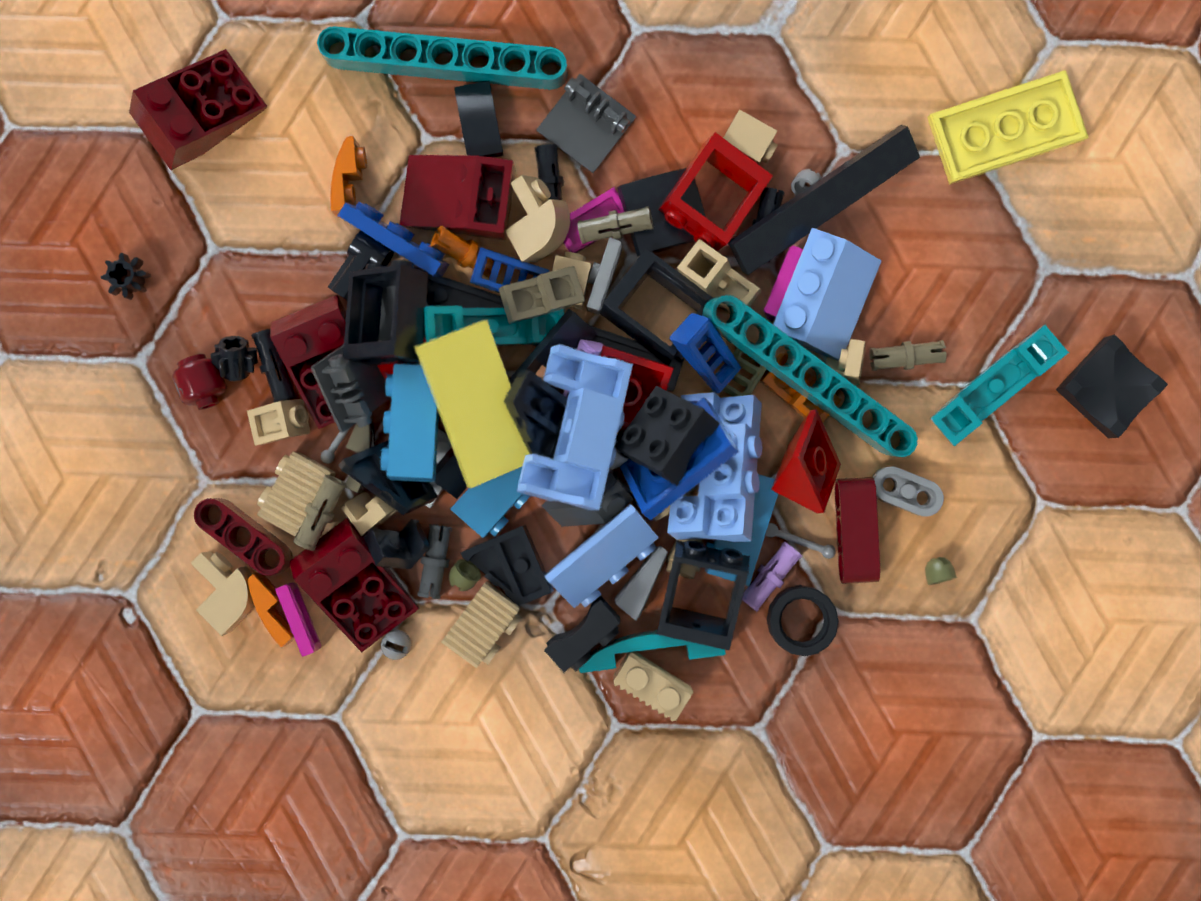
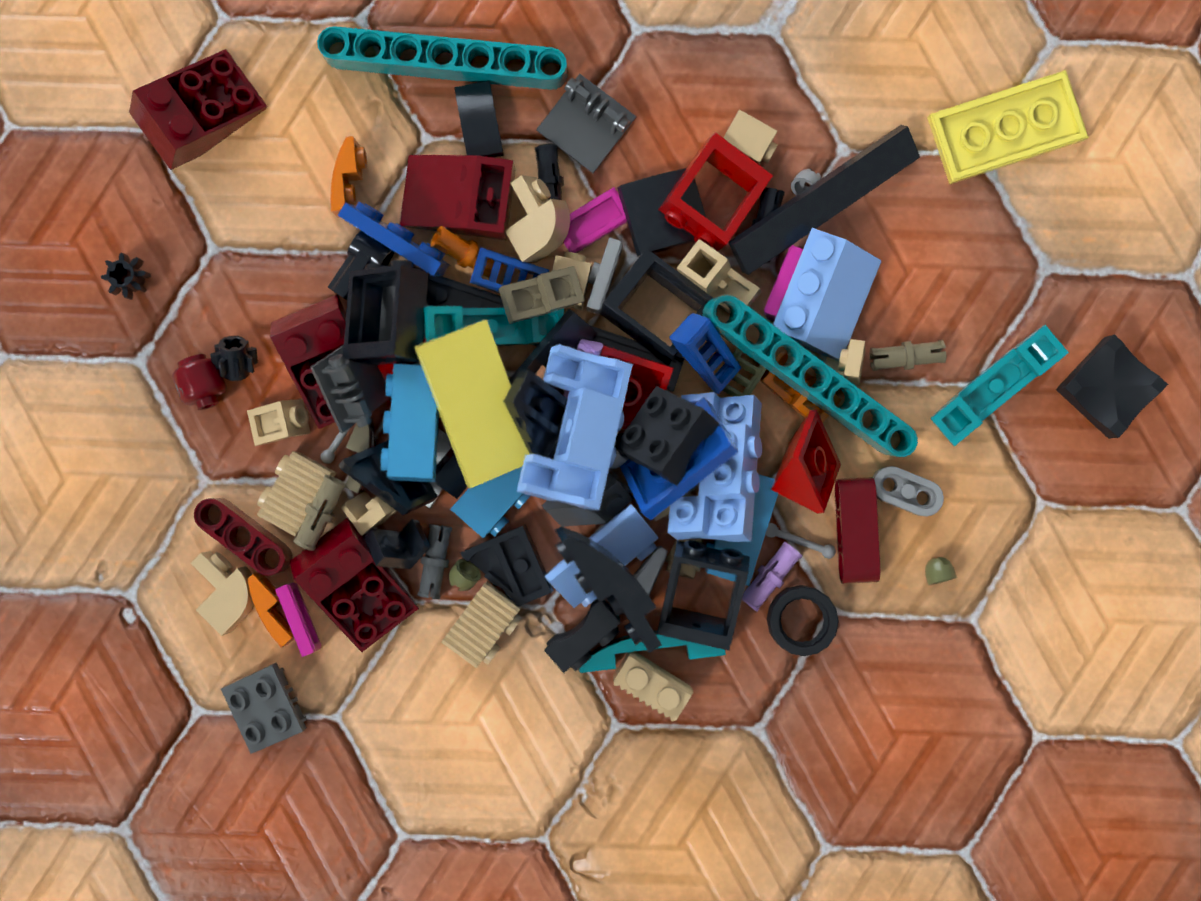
(264, 708): none -> dark grey hinge
(273, 367): black pin -> none
(397, 637): light grey hinge -> none
(610, 581): none -> black slope
(615, 224): dark tan pin -> none

